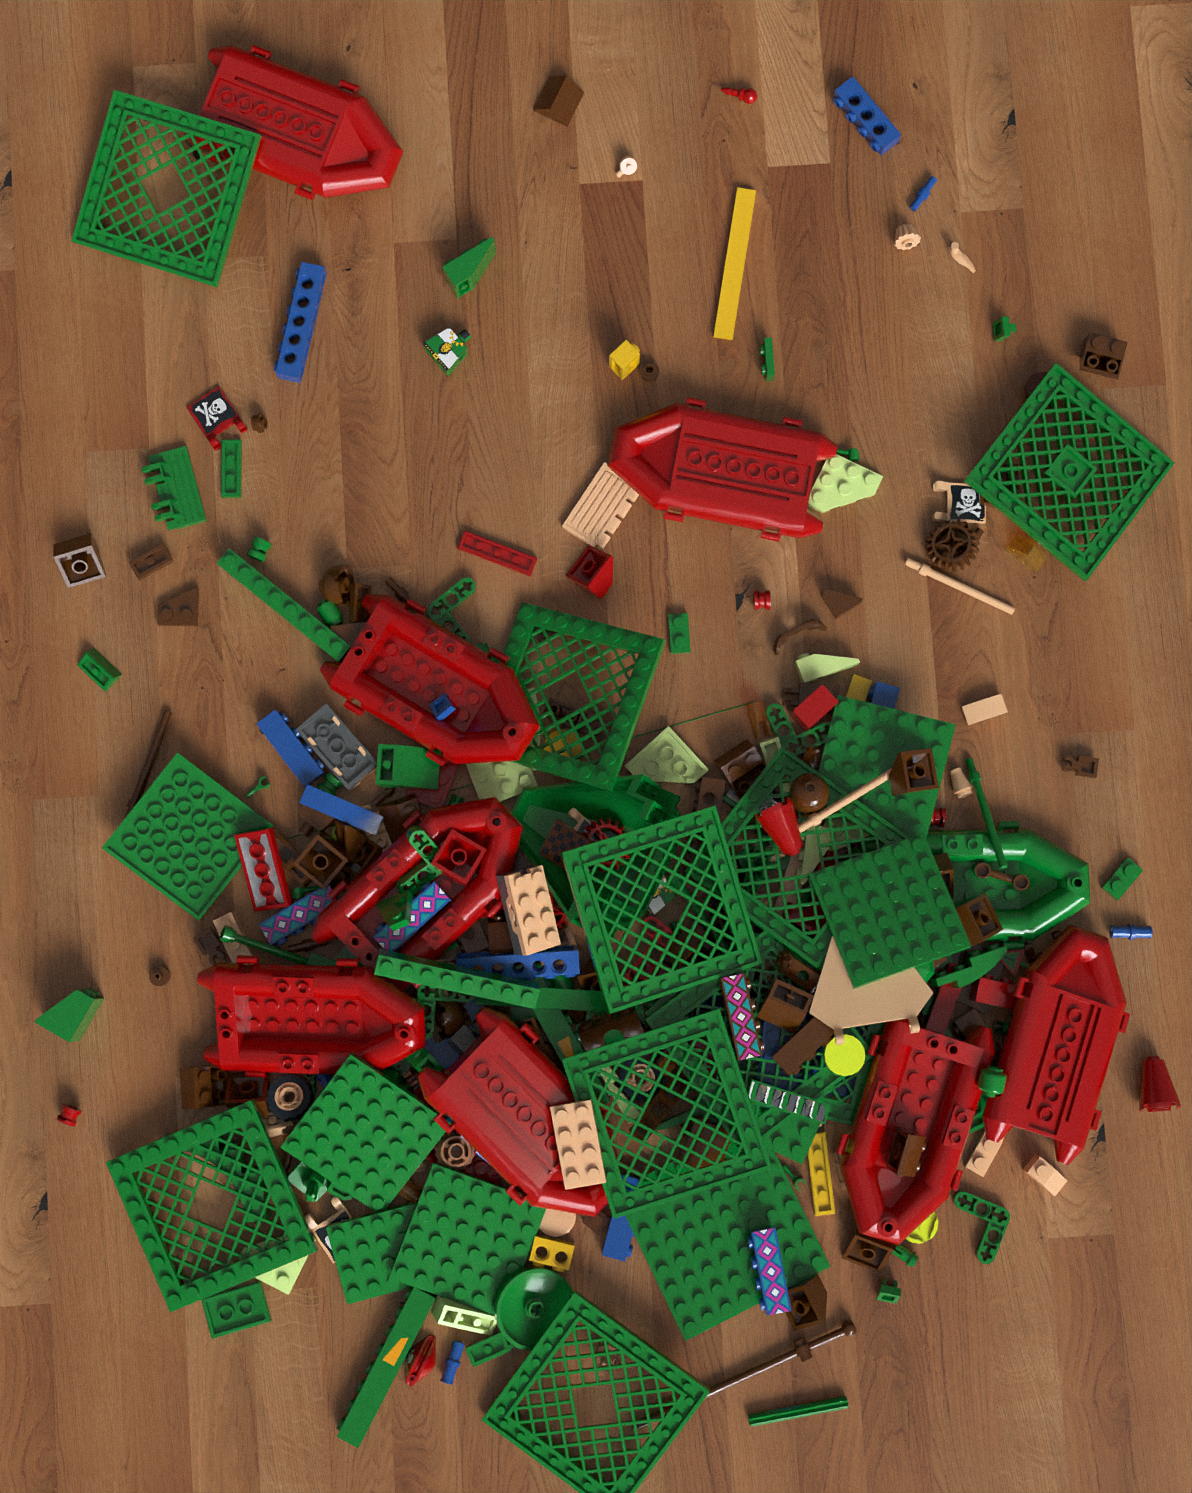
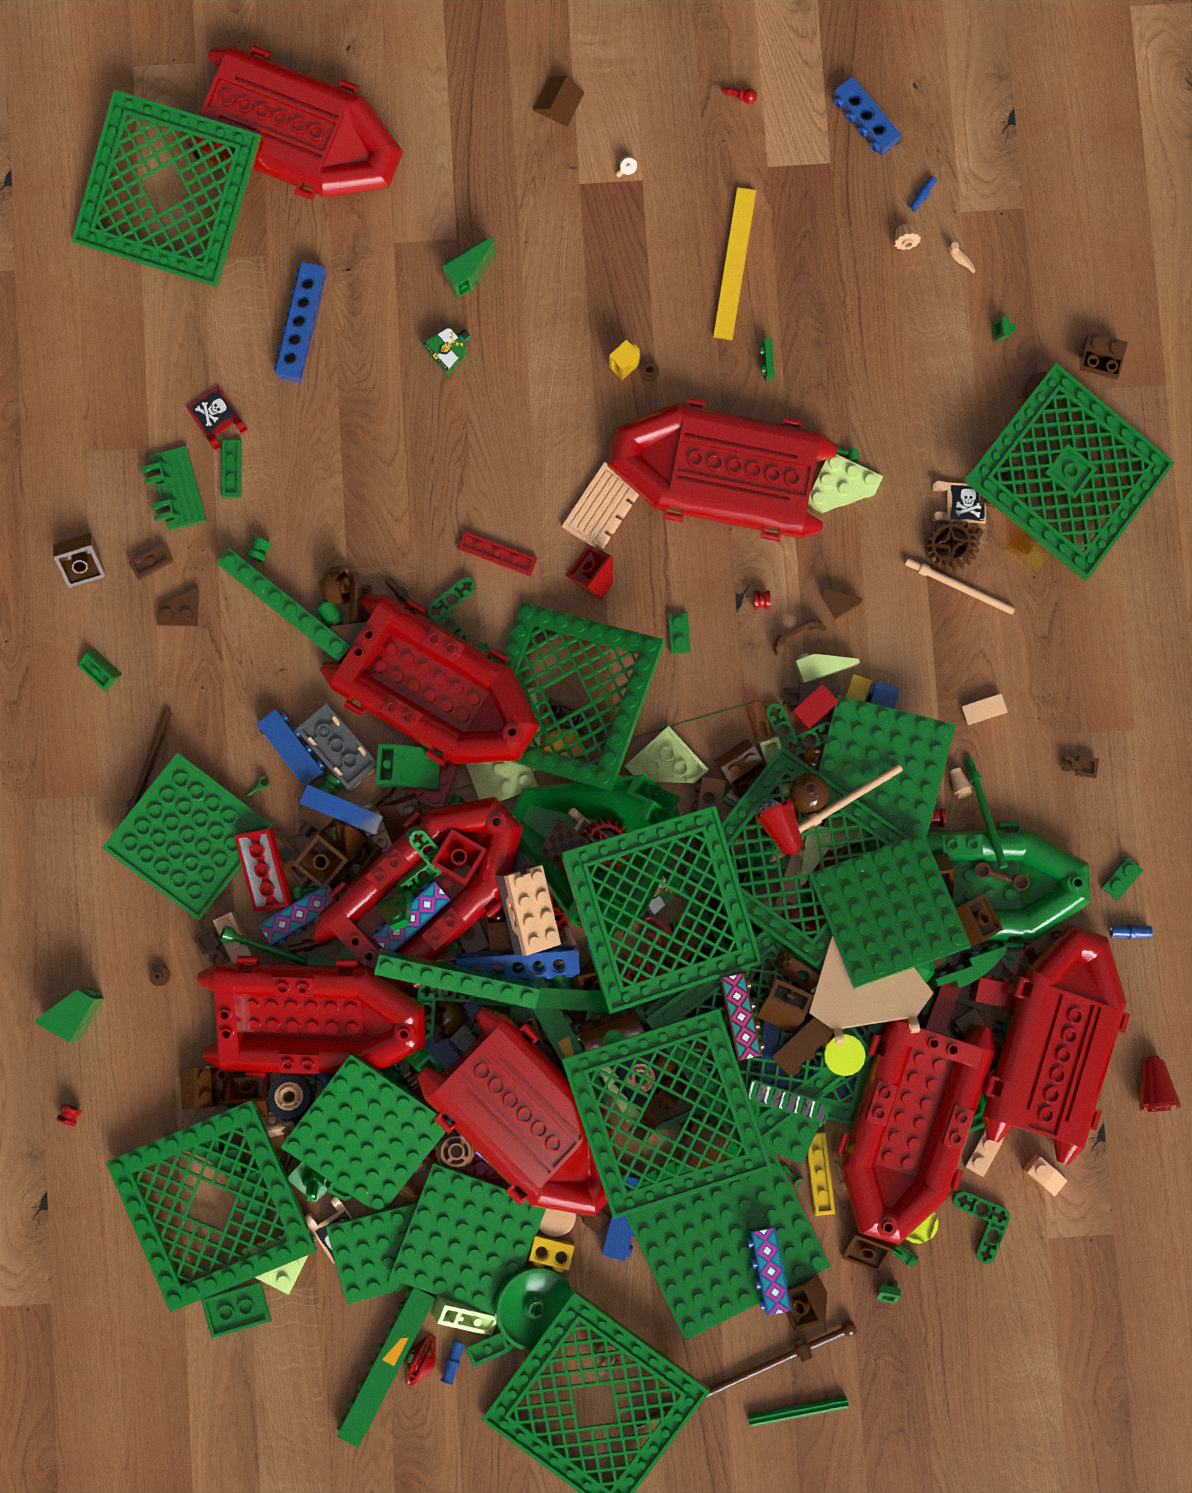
(259, 423): reddish brown plate -> none
(442, 706): blue plate -> none
(578, 1144): light nougat plate -> none
(906, 1152): reddish brown slope -> none
(913, 772): reddish brown slope -> none
(992, 1080): green head -> none

